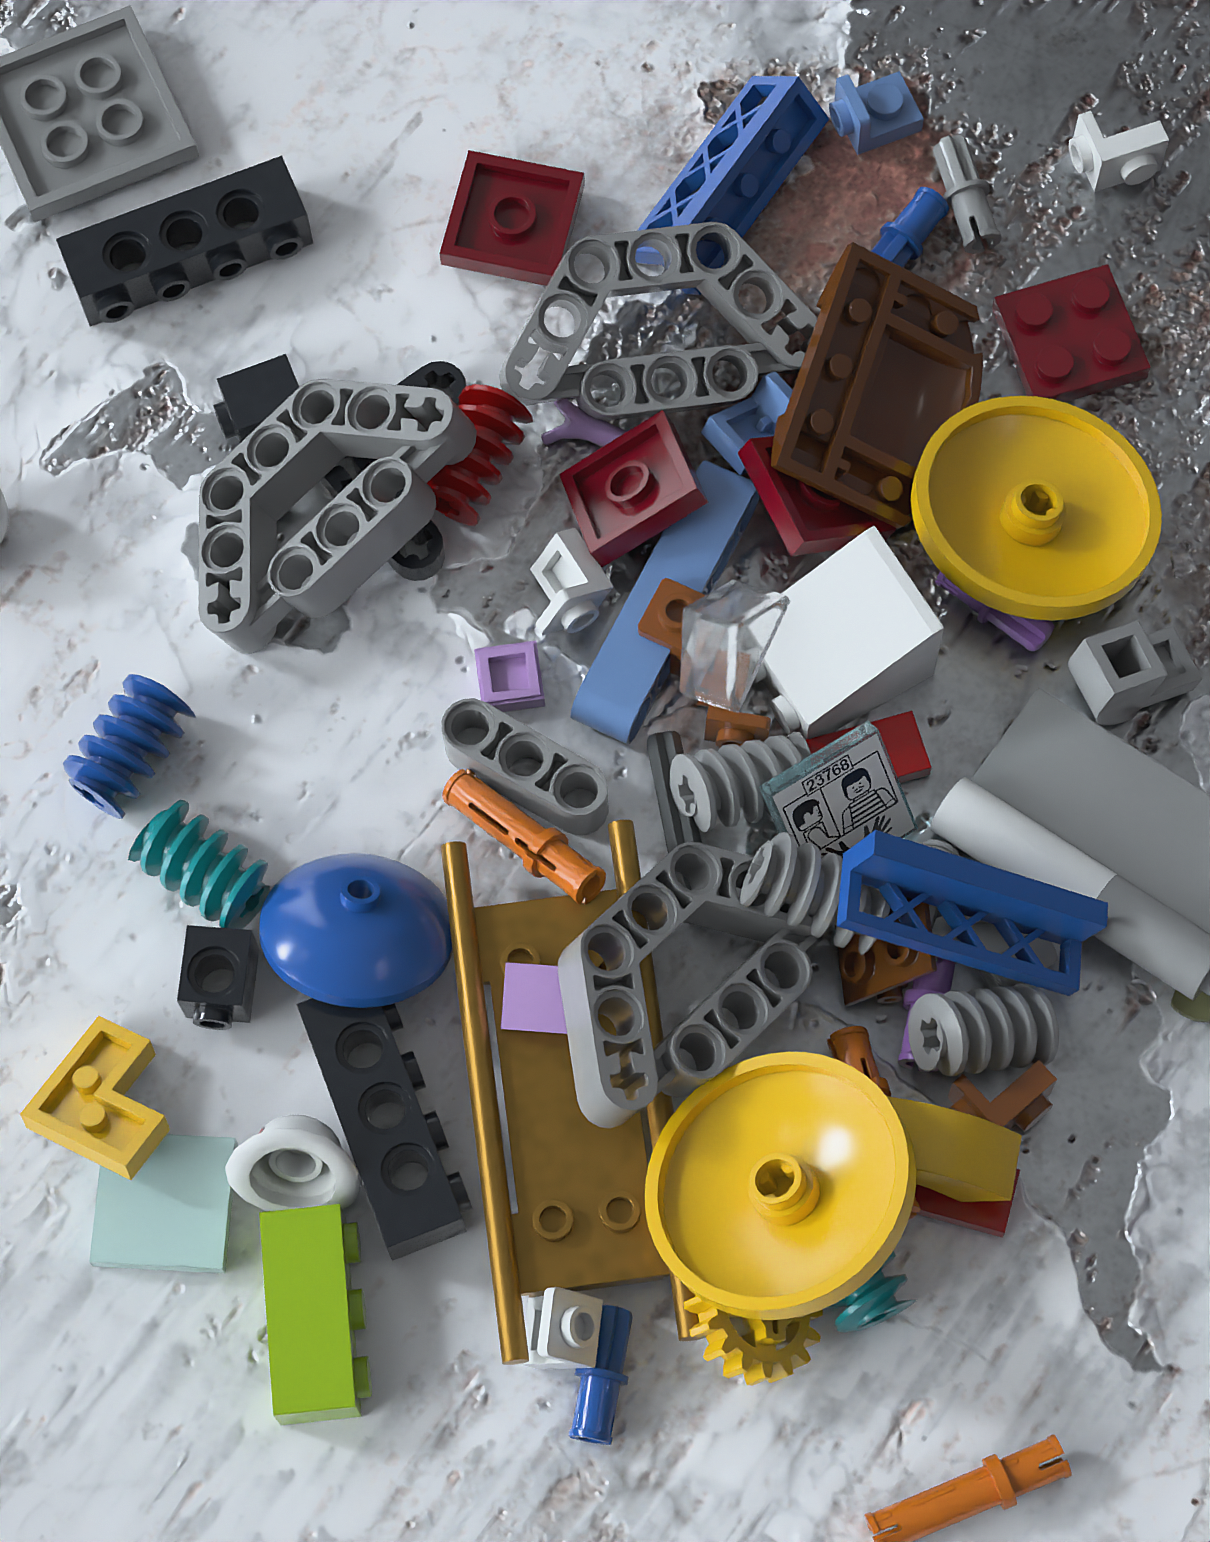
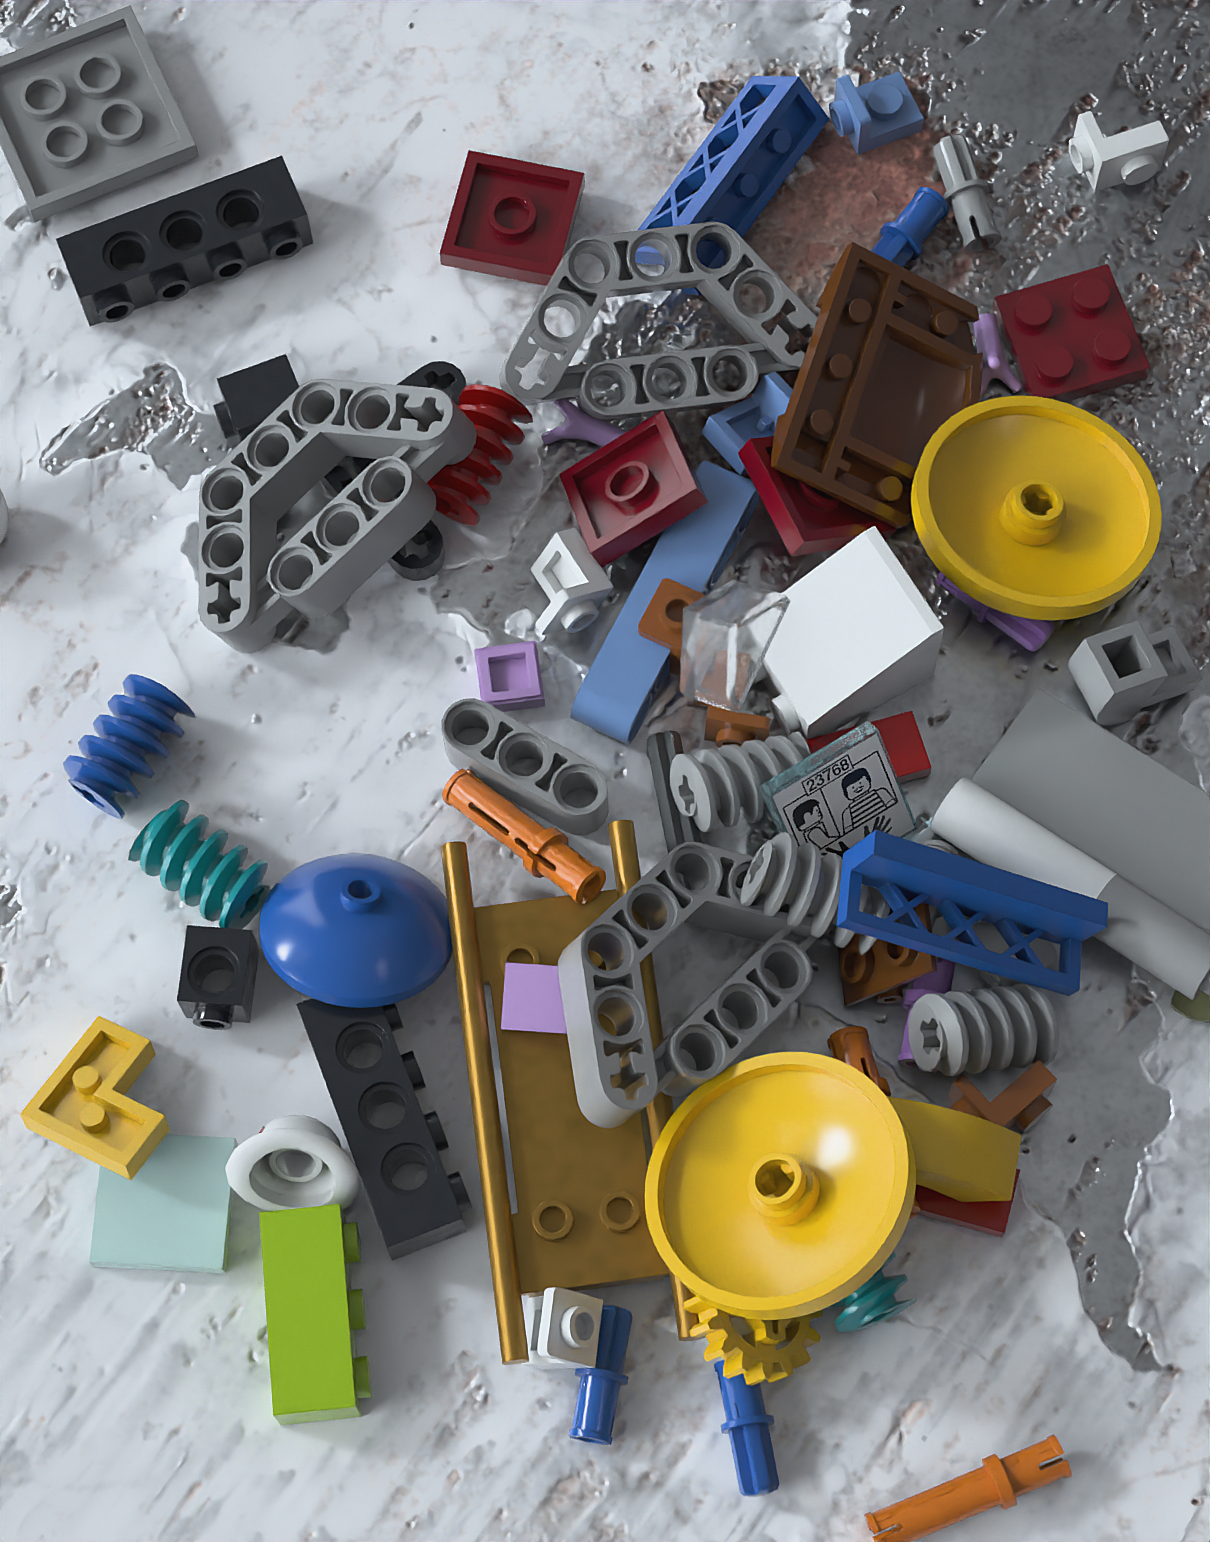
(748, 1434): none -> blue axle
(994, 363): none -> lavender bar

